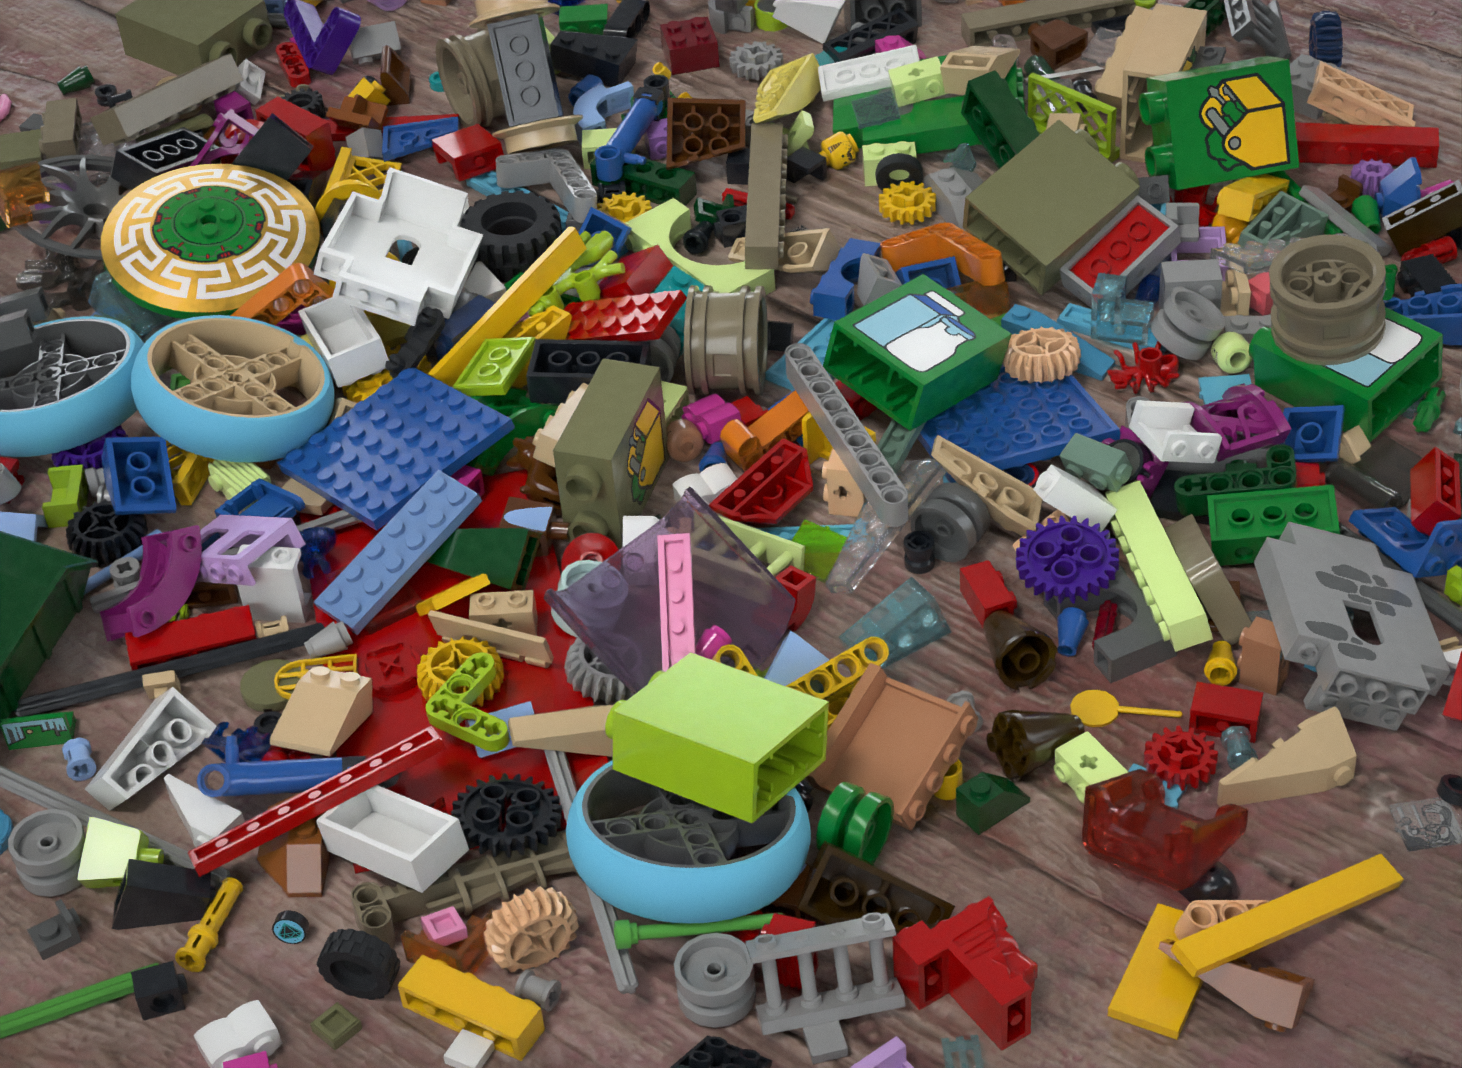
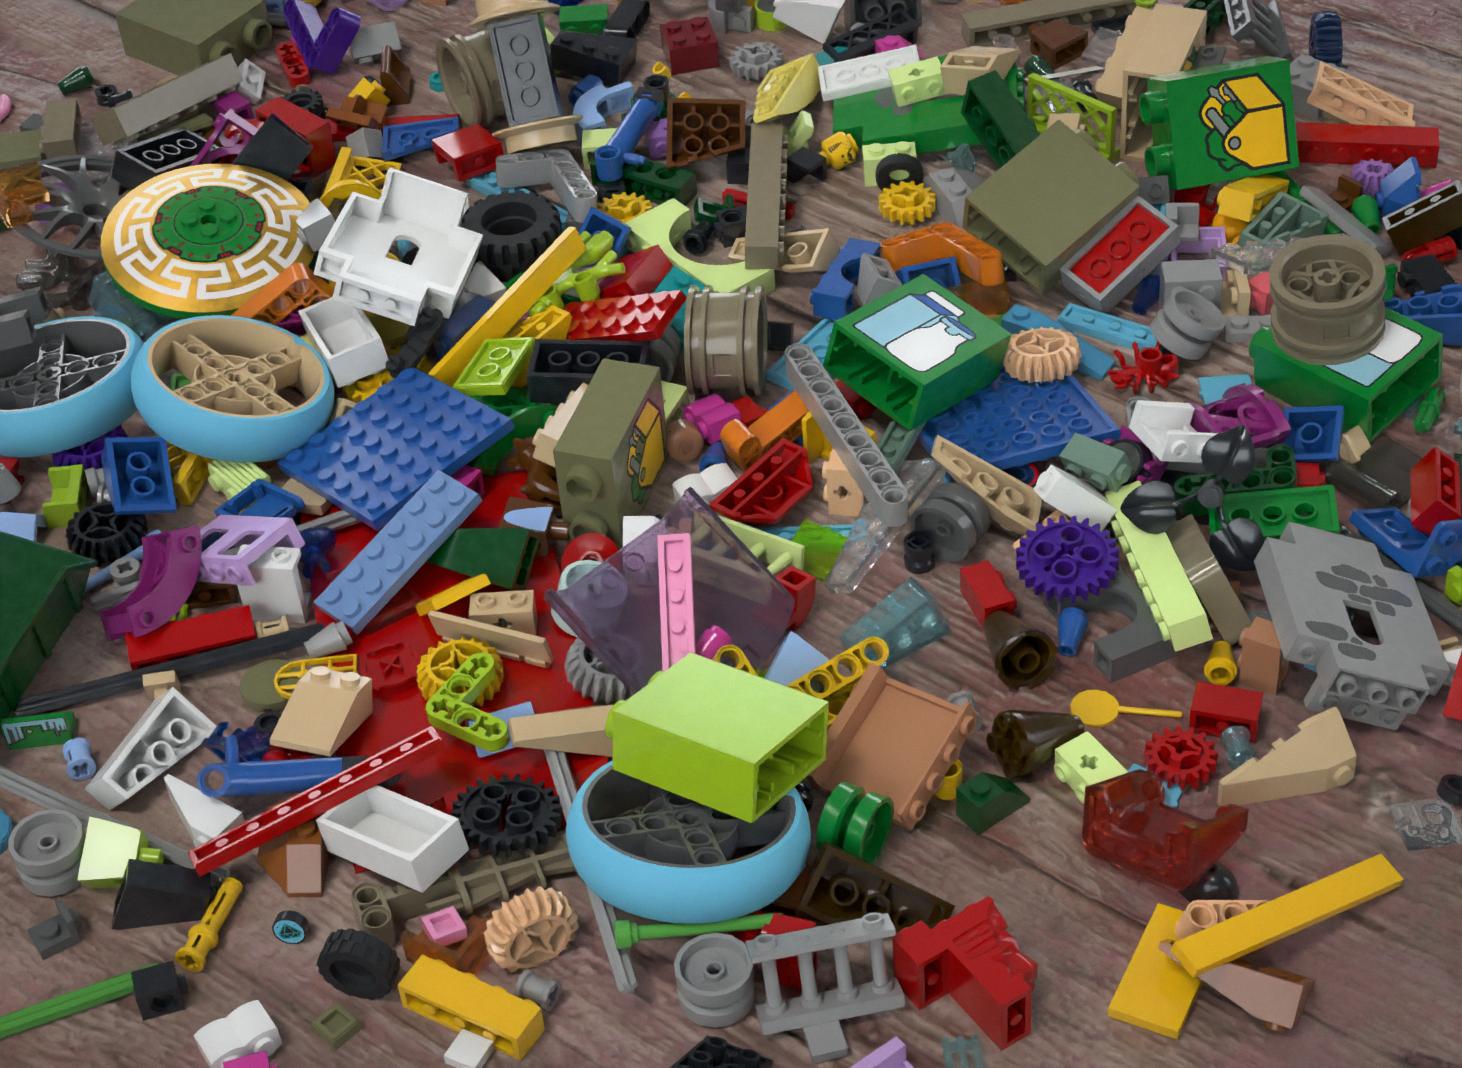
(314, 225): none -> light grey slope
(875, 109): clear light blue piece -> none
(1106, 620): dark red axle -> none
(1115, 316): clear light blue brick -> none
(1225, 455): none -> black plant
(1231, 352): yellowish green head -> none

